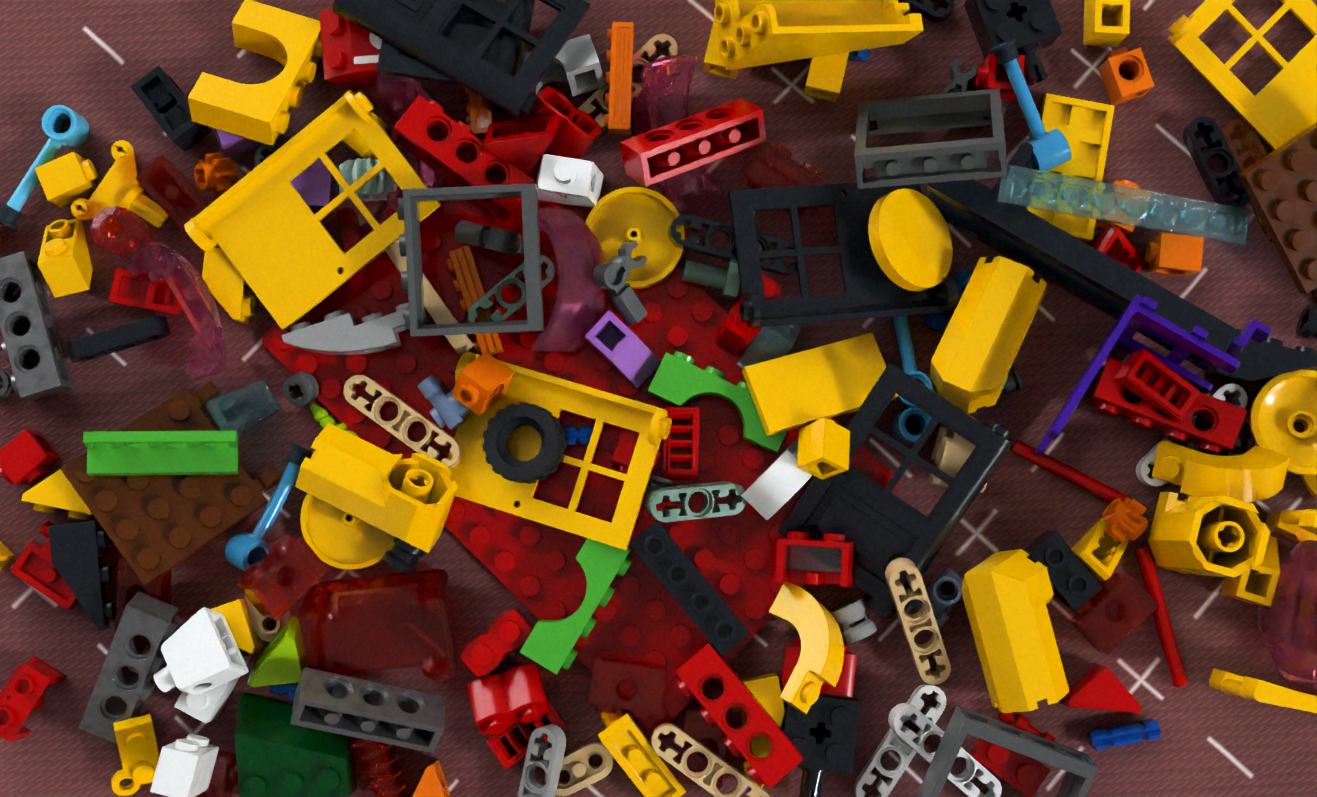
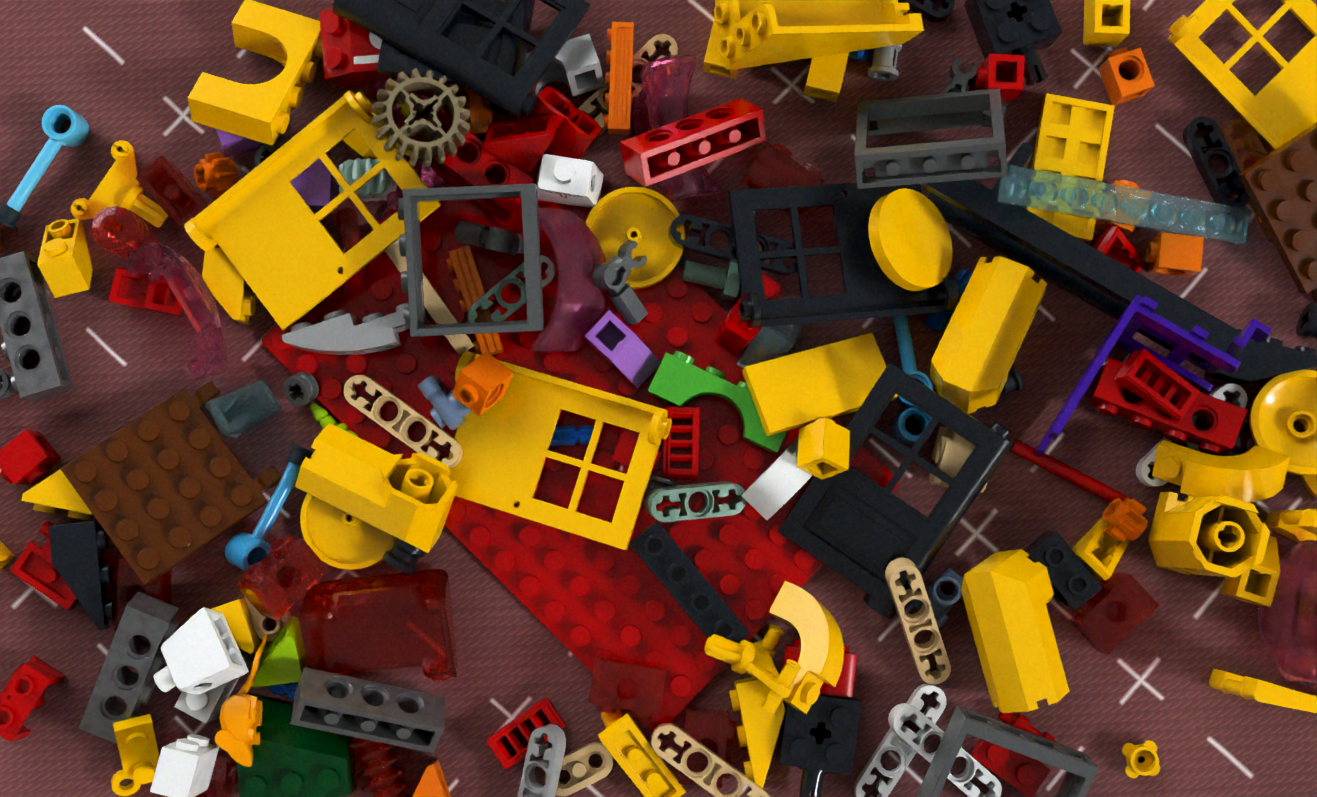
(67, 178): yellow brick -> none
(118, 339): black beam -> none
(161, 453): bright green fence -> none
(169, 108): black brick -> none
(240, 717): none -> light orange animal
(403, 94): none -> dark tan gear
(490, 648): red brick -> none
(505, 423): black tyre -> none
(508, 699): red brick -> none
(553, 640): bright green arch -> none
(758, 662): none -> yellow axle
(783, 754): red brick -> none
(814, 560): red window -> none
(850, 613): light grey wheel -> none
(885, 63): none -> light grey bush
(1049, 147): dark azure piece -> none
(1100, 691): red slope -> none
(1124, 734): blue axle -> none
(1149, 766): none -> yellow plate
(1162, 617): red bar -> none

